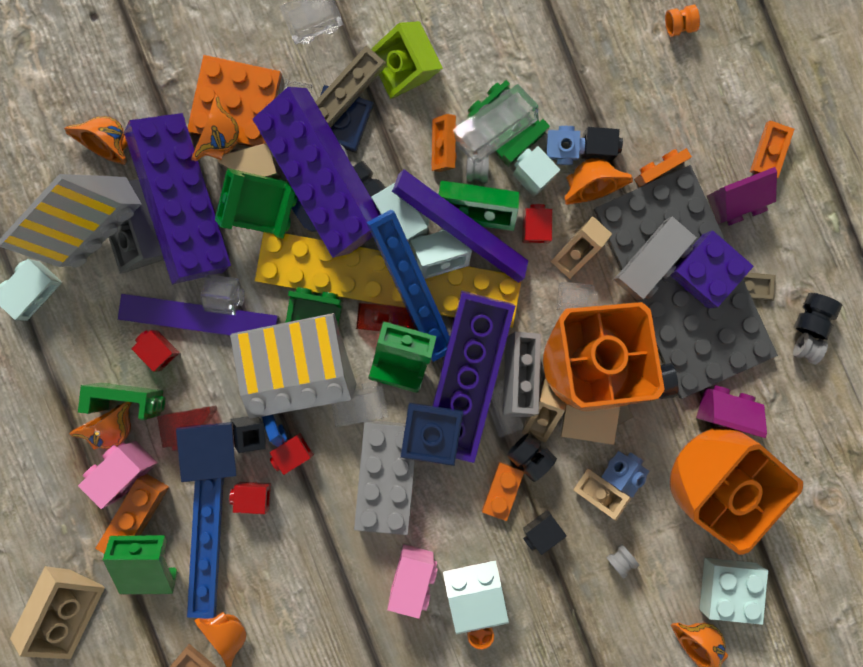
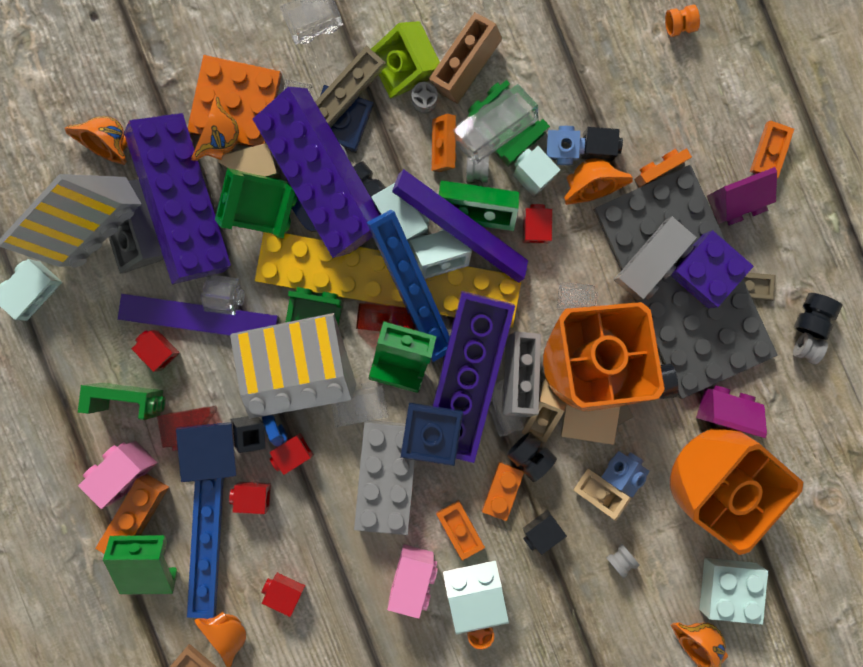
(56, 614): tan slope -> none
(106, 429): orange hat -> none
(282, 594): none -> red brick
(424, 91): none -> light grey wheel
(460, 530): none -> orange plate
(466, 57): none -> medium nougat brick
(581, 247): tan slope -> none

